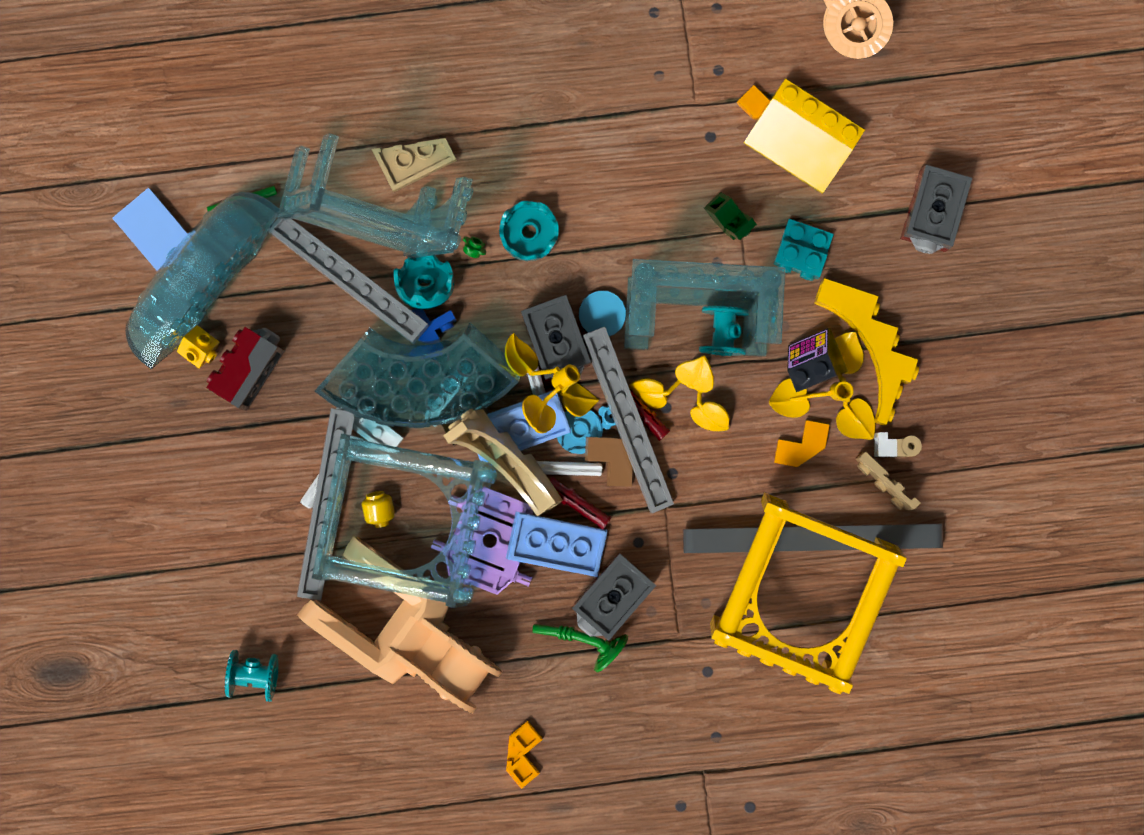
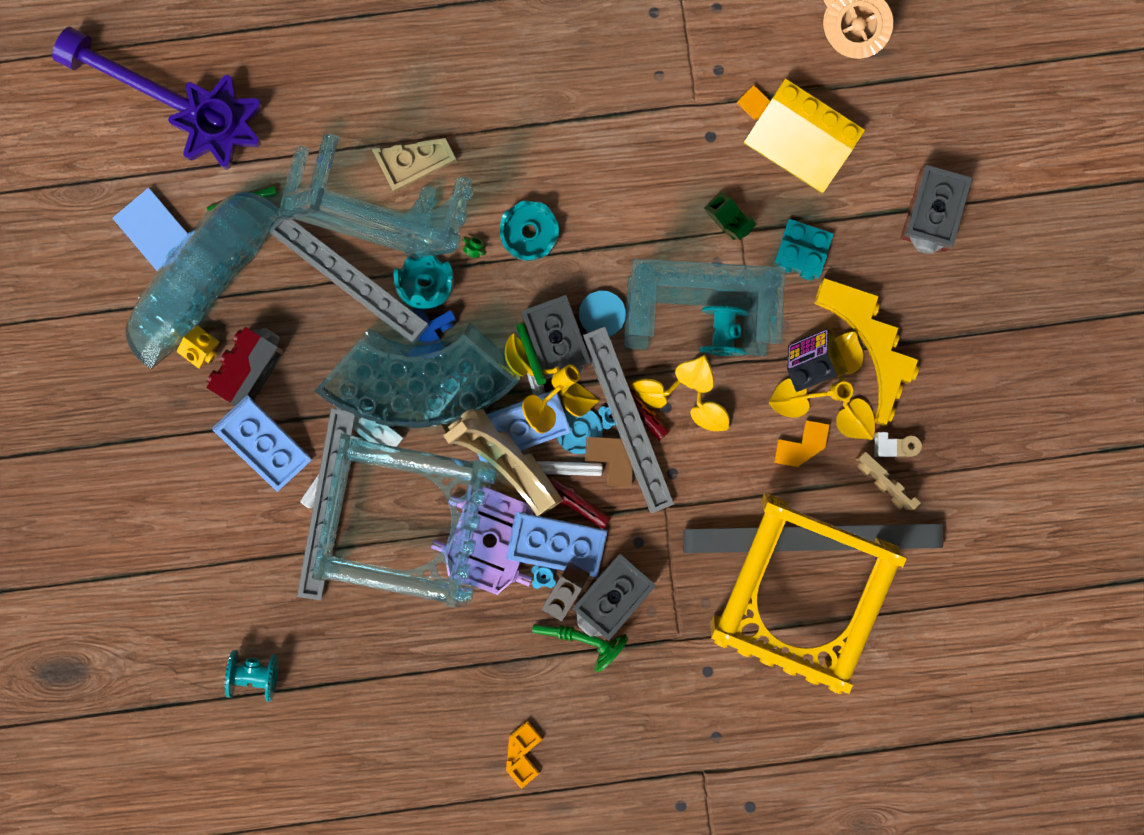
(212, 119): none -> dark purple piece
(262, 443): none -> light blue tile
(378, 509): yellow head -> none
(410, 642): light nougat arm -> none
(531, 354): none -> green bar
(538, 581): none -> medium azure plate
(565, 591): none -> brick

